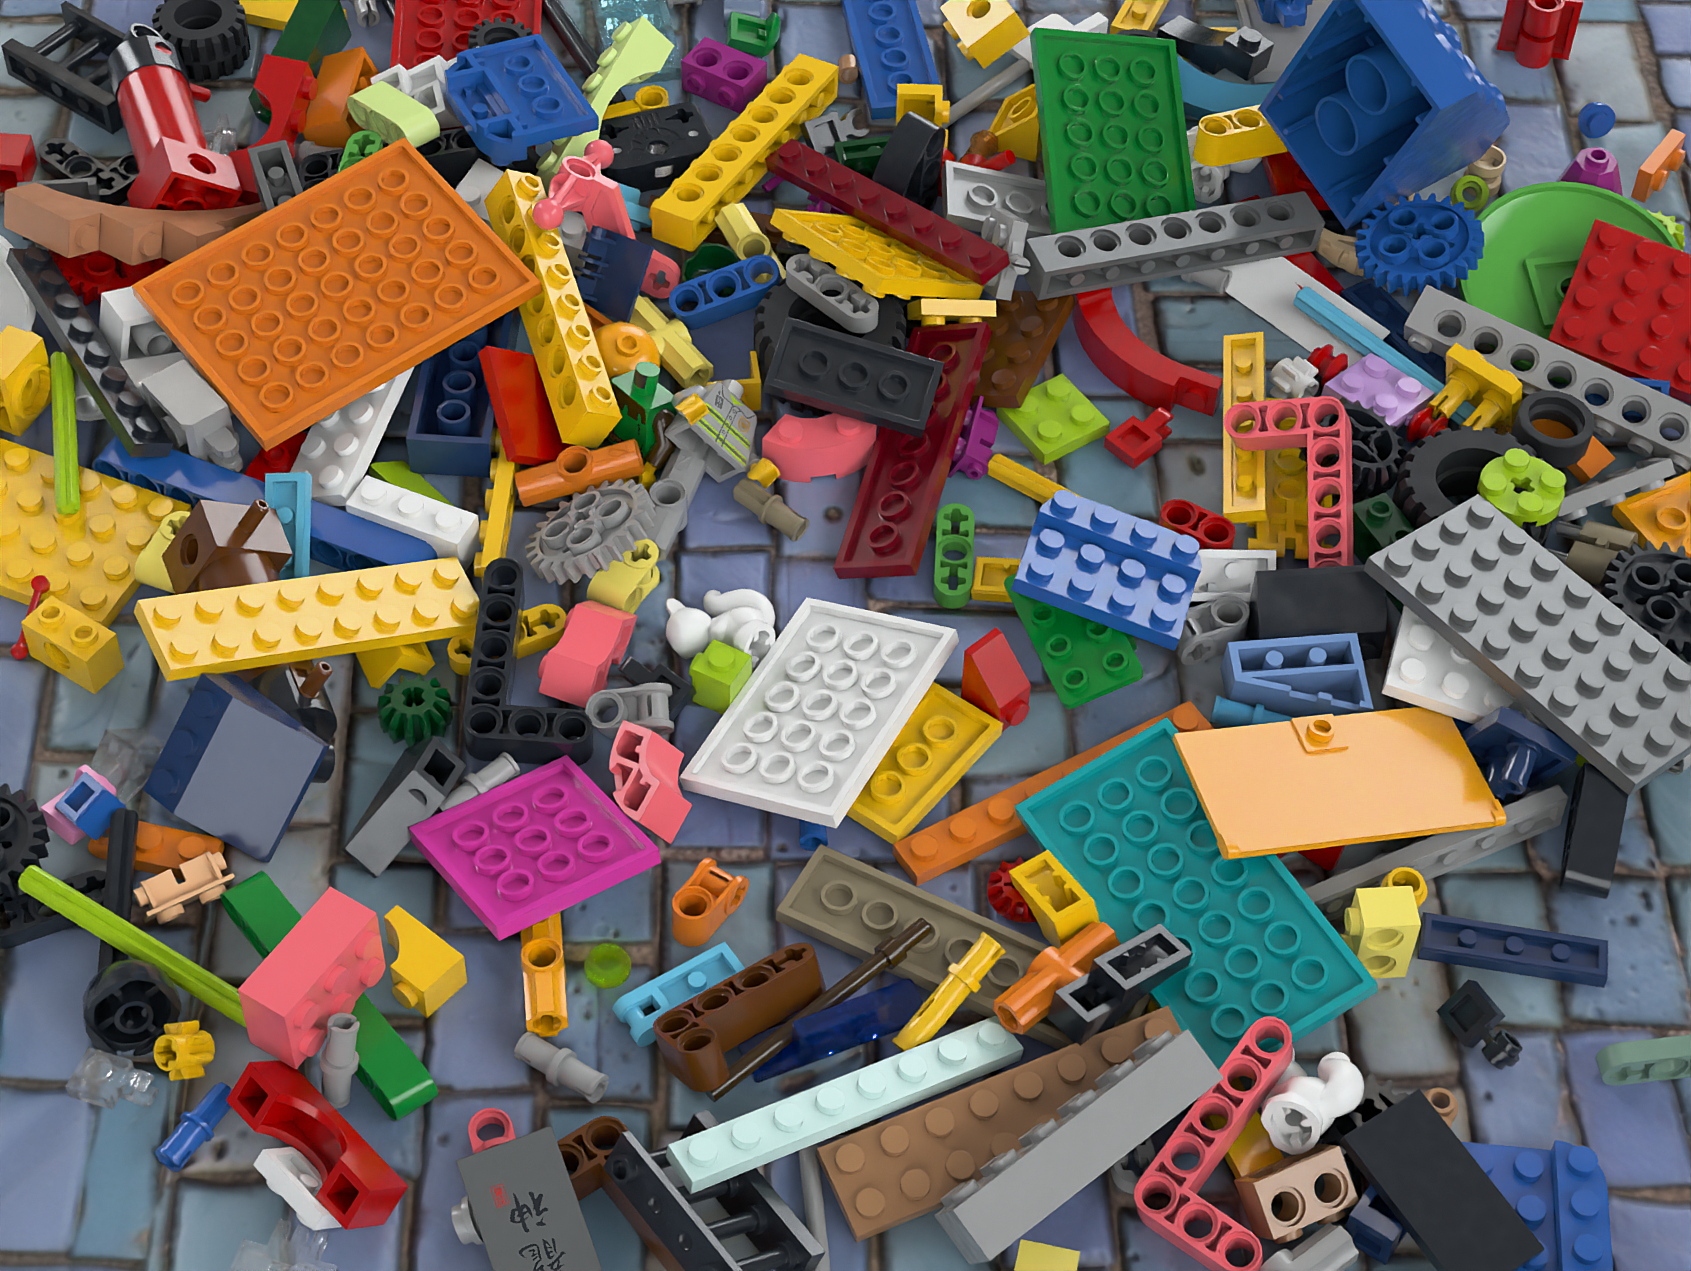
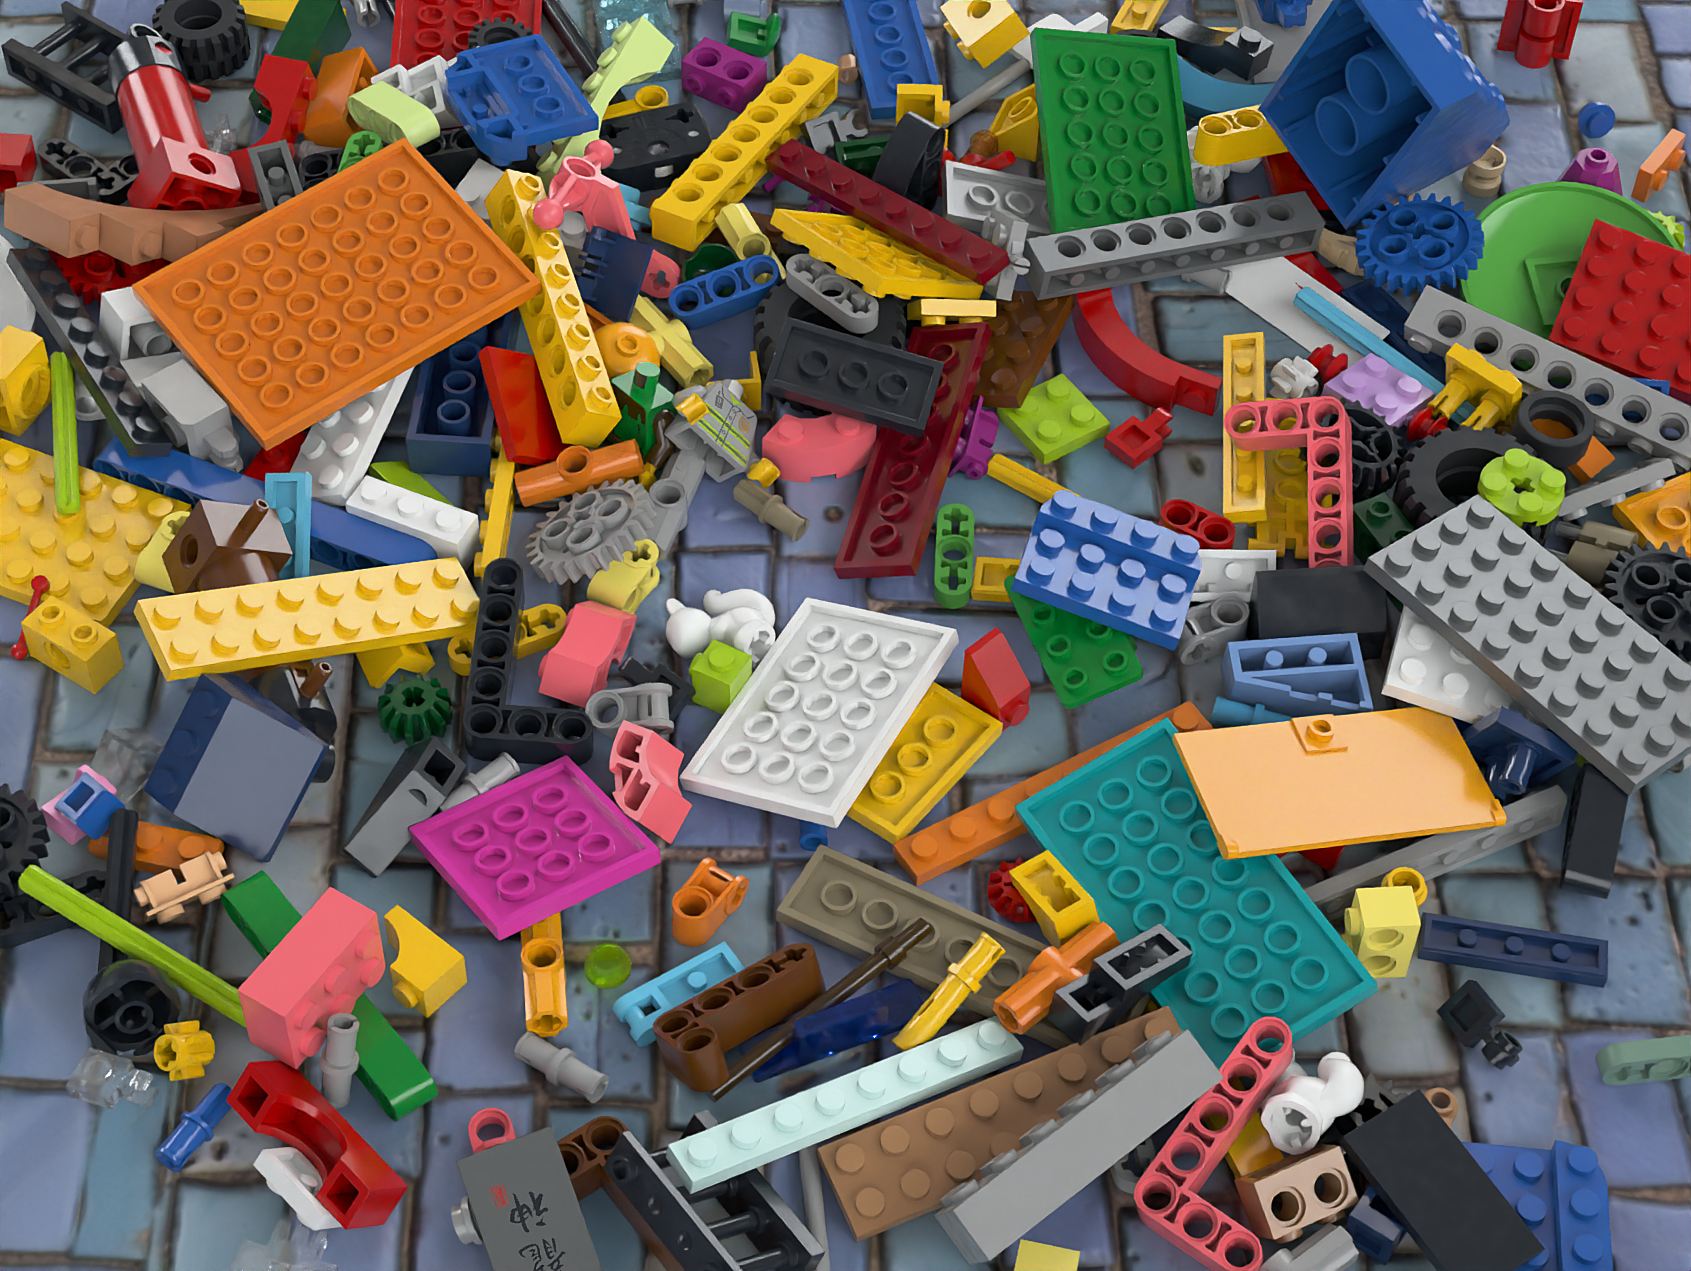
(1475, 183): lime plate -> none

